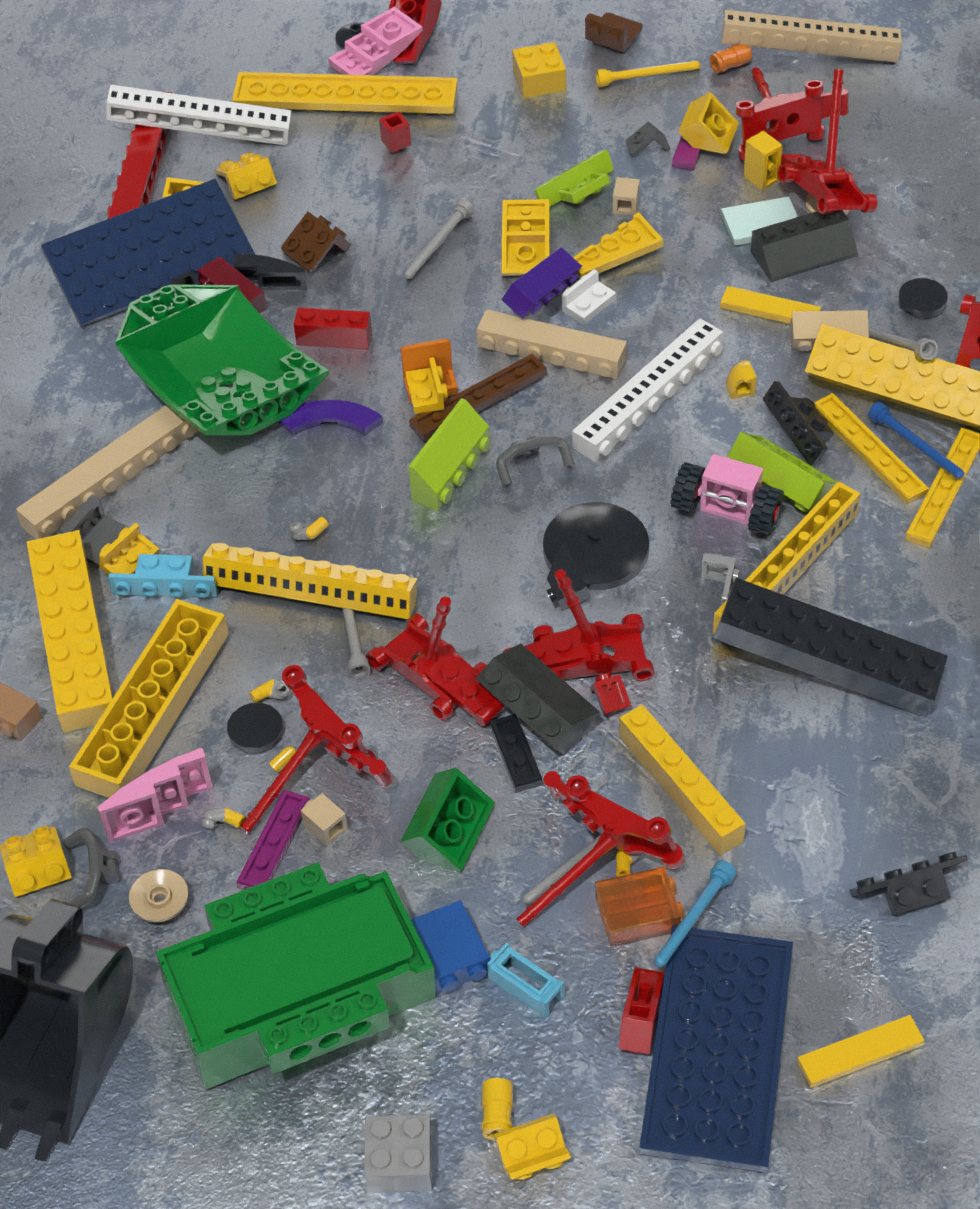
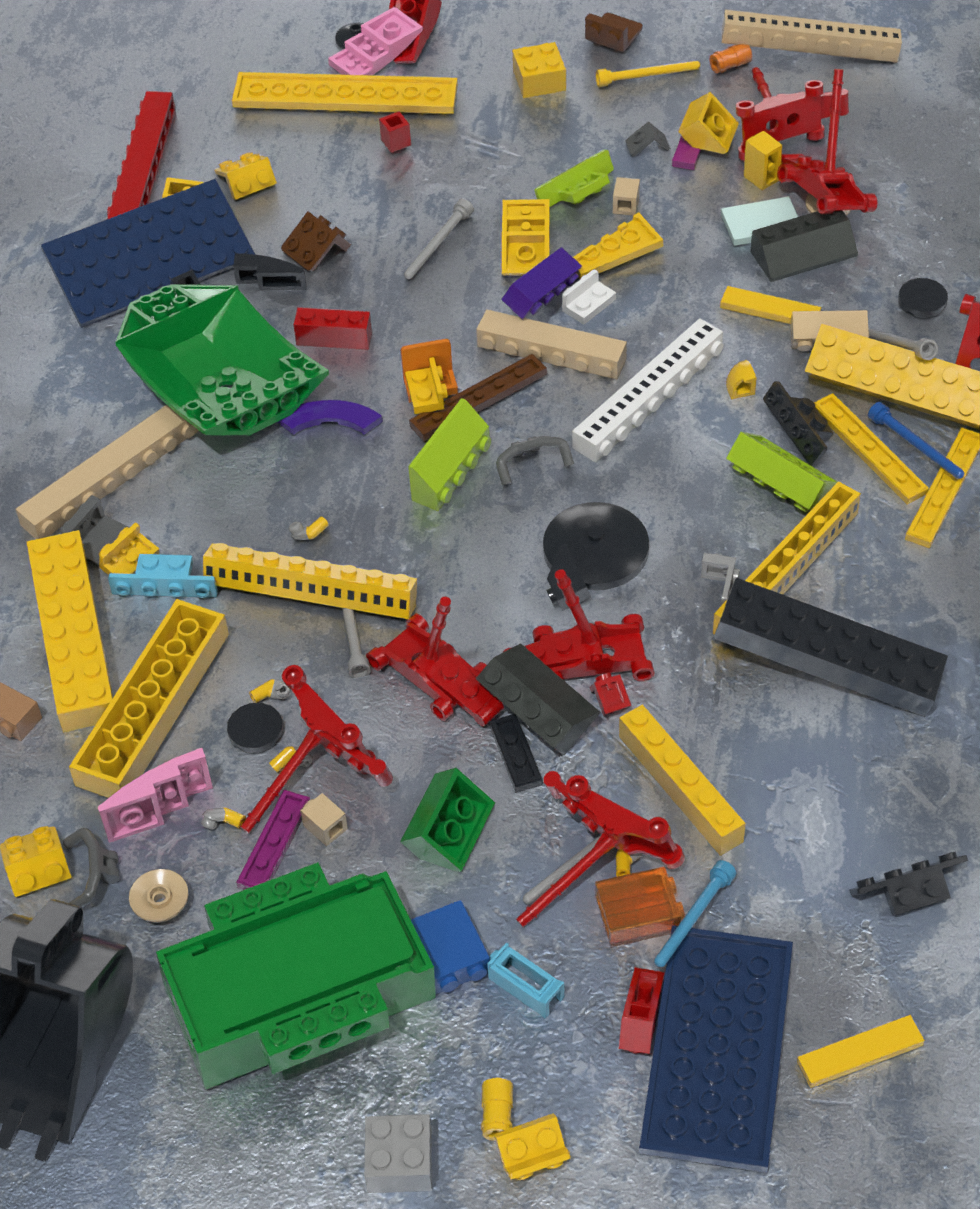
(198, 115): white brick -> none
(222, 273): dark red brick -> none
(729, 491): brick -> none

